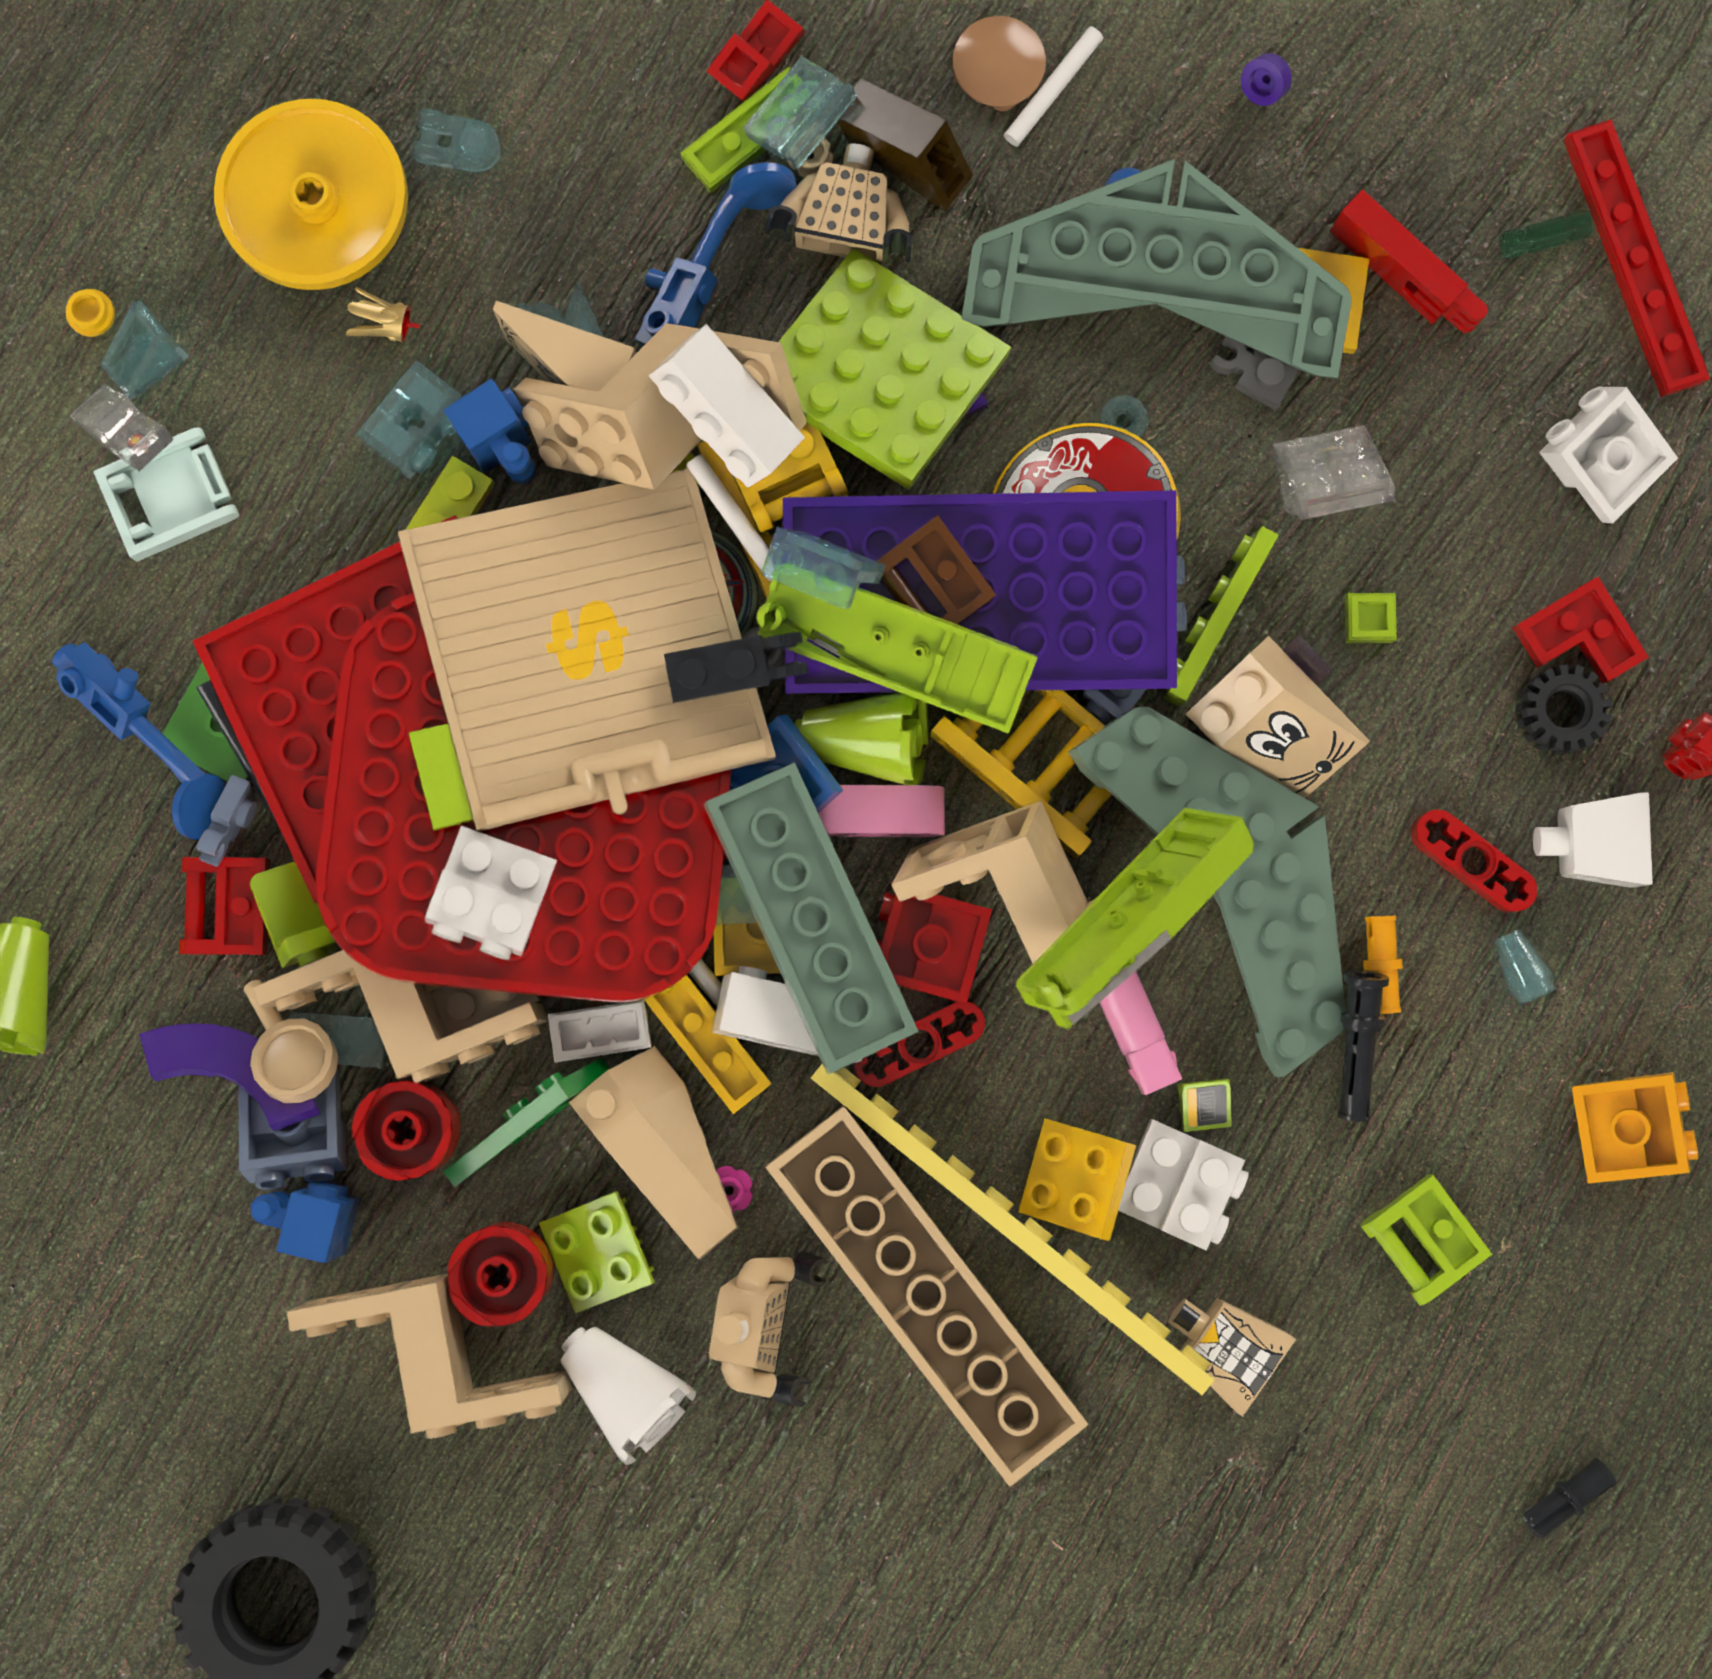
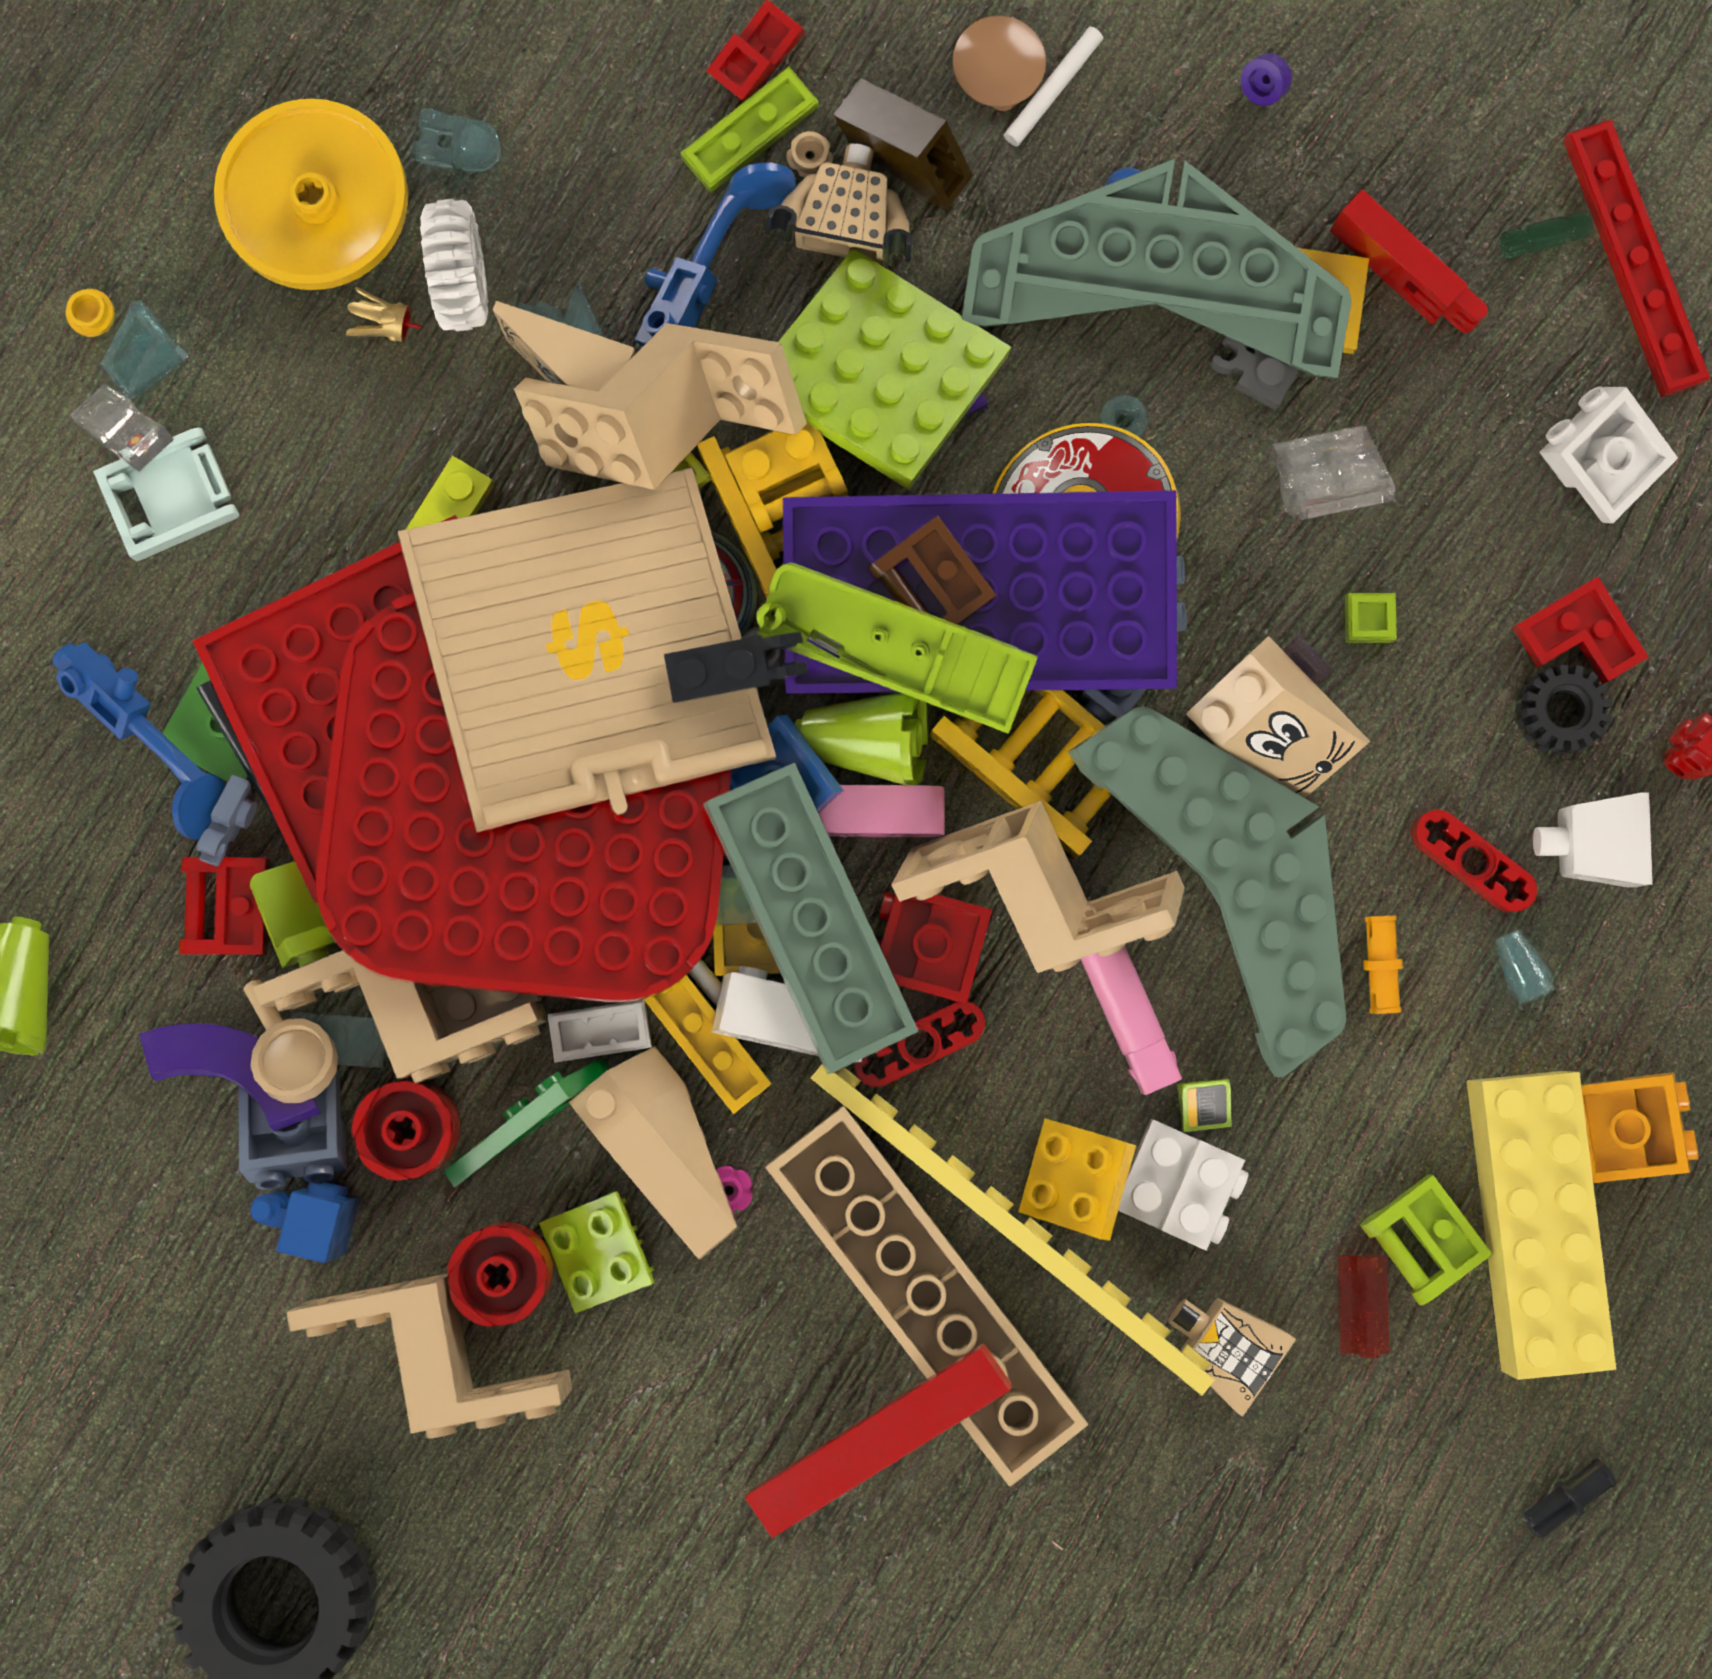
(387, 431): clear light blue brick -> none
(441, 776): lime piece -> none
(454, 265): none -> white gear
(489, 893): white plate -> none
(494, 430): blue brick -> none
(623, 1390): white cone -> none
(726, 406): white brick -> none
(729, 510): white piece -> none
(752, 1322): tan torso -> none
(800, 112): clear light blue plate -> none
(819, 567): clear light blue bracket -> none
(879, 1440): none -> red tile
(1136, 913): lime piece -> none
(1227, 598): lime plate -> none
(1362, 1023): black pin -> none
(1363, 1305): none -> clear red hinge
(1541, 1225): none -> light yellow brick

